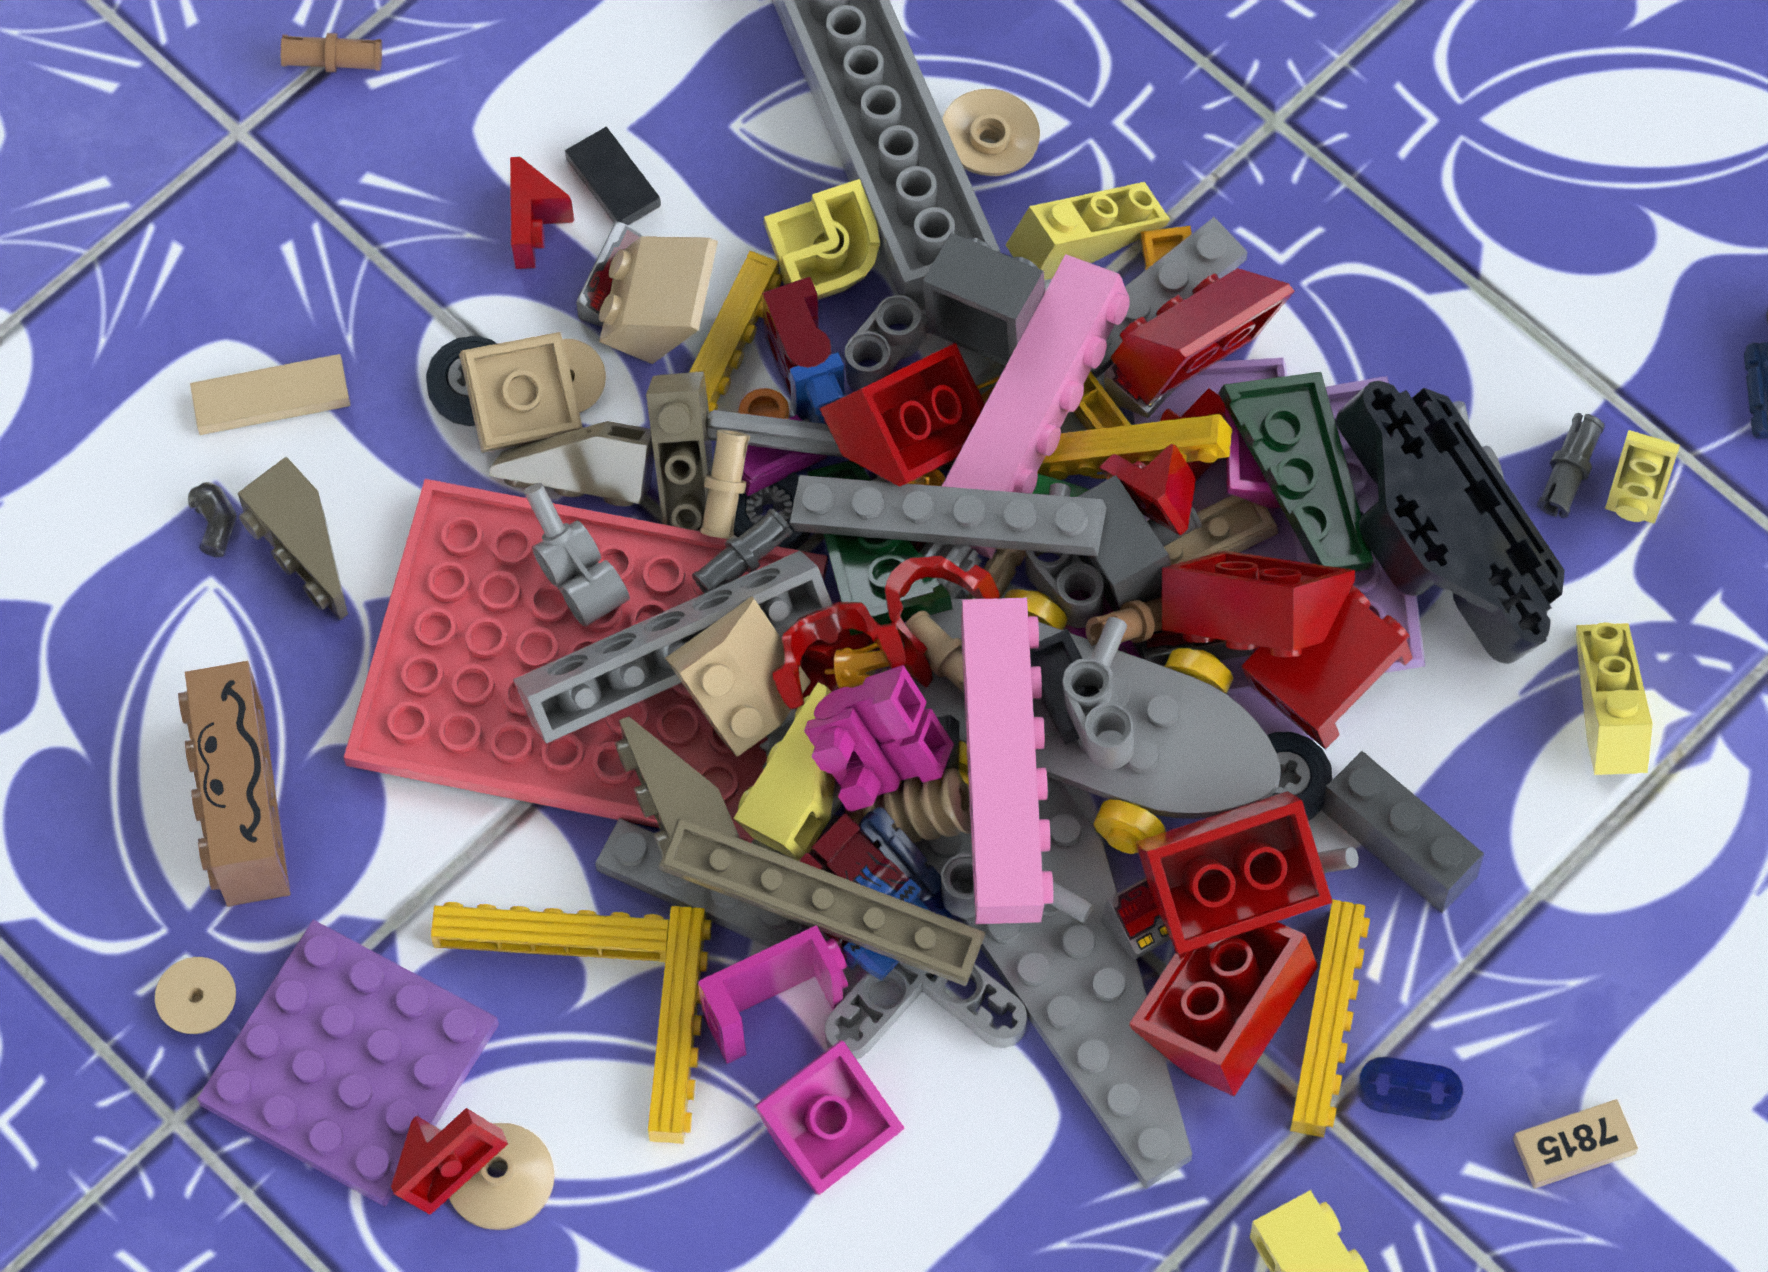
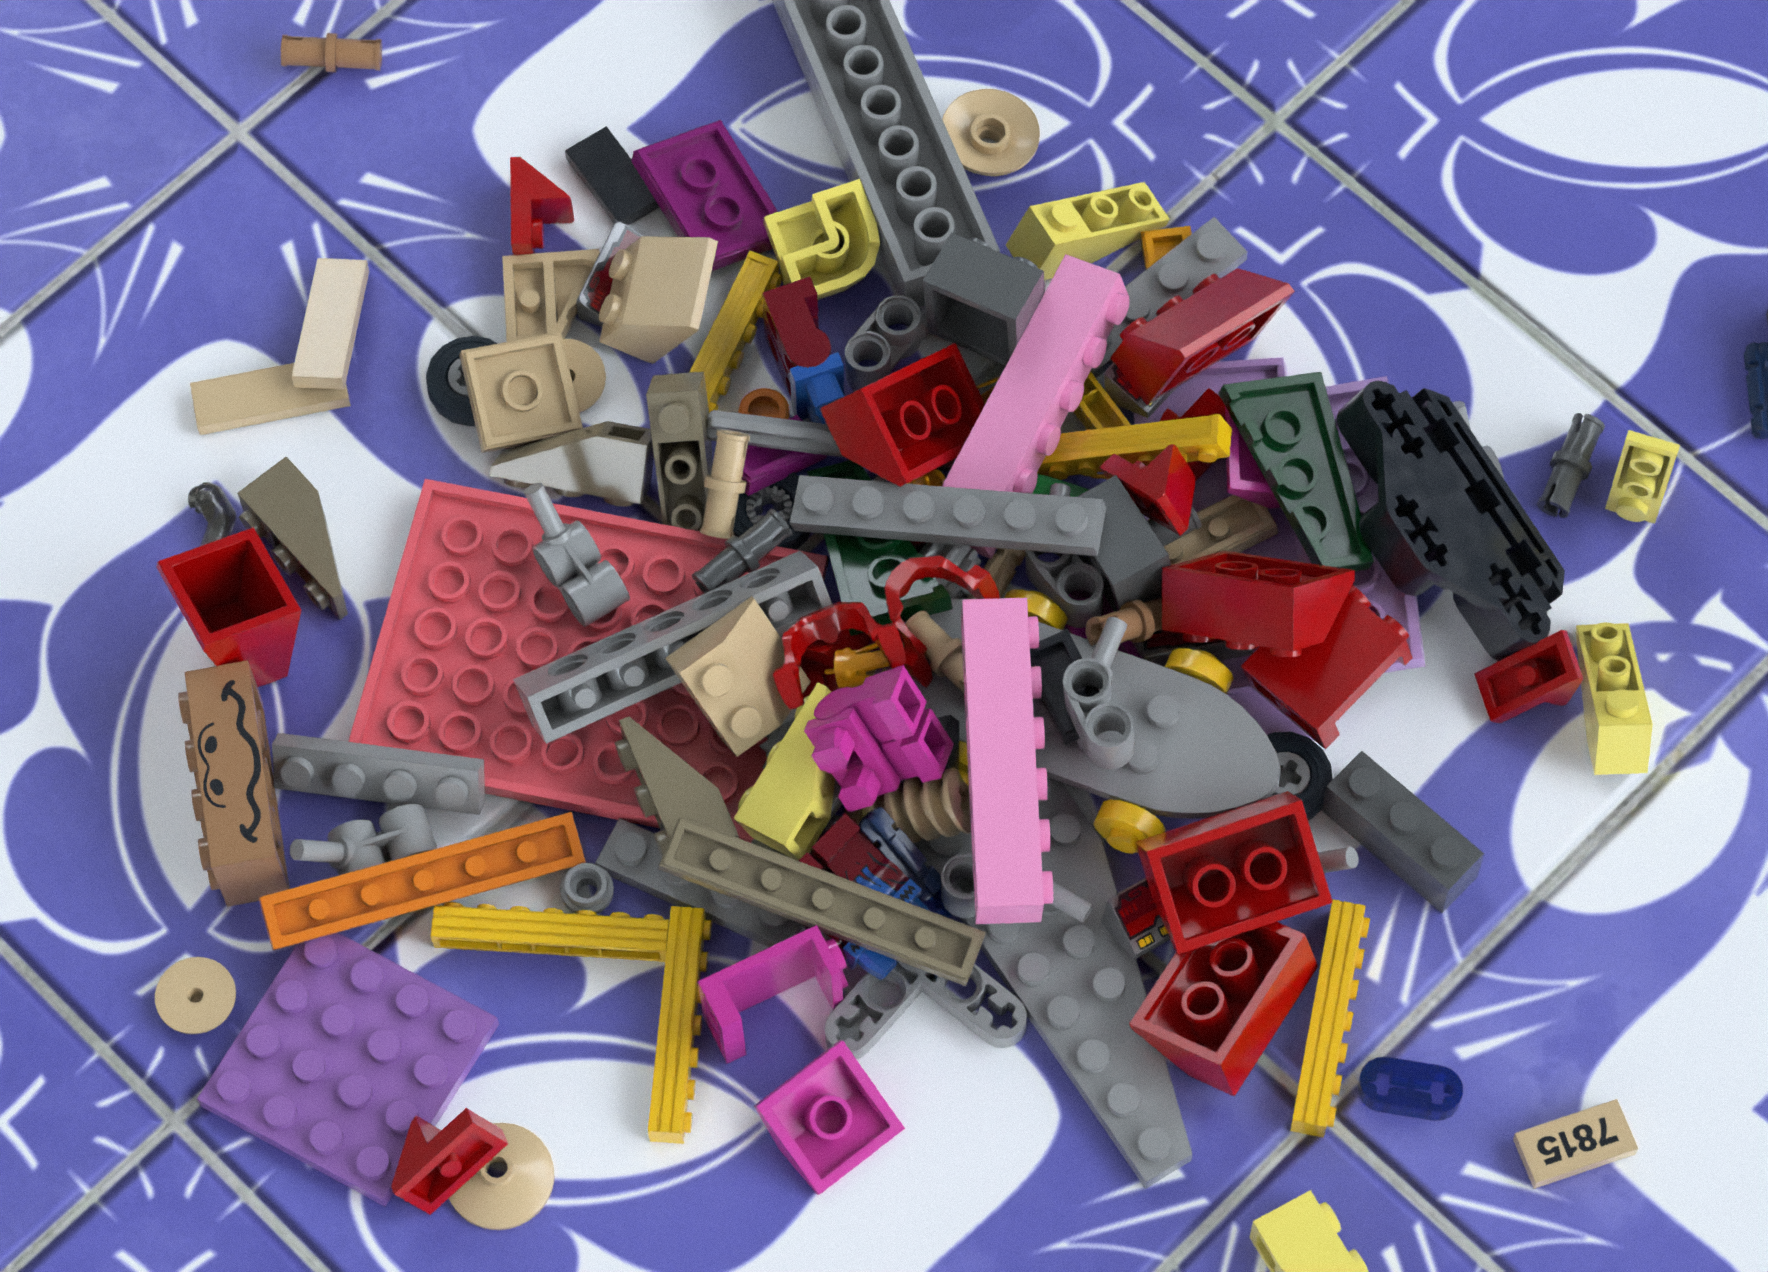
(236, 603): none -> red slope
(330, 323): none -> tan tile
(358, 845): none -> light grey beam
(378, 773): none -> light grey plate
(421, 881): none -> orange plate
(544, 291): none -> tan wing
(583, 875): none -> light grey plate
(708, 191): none -> magenta tile
(1530, 677): none -> red slope

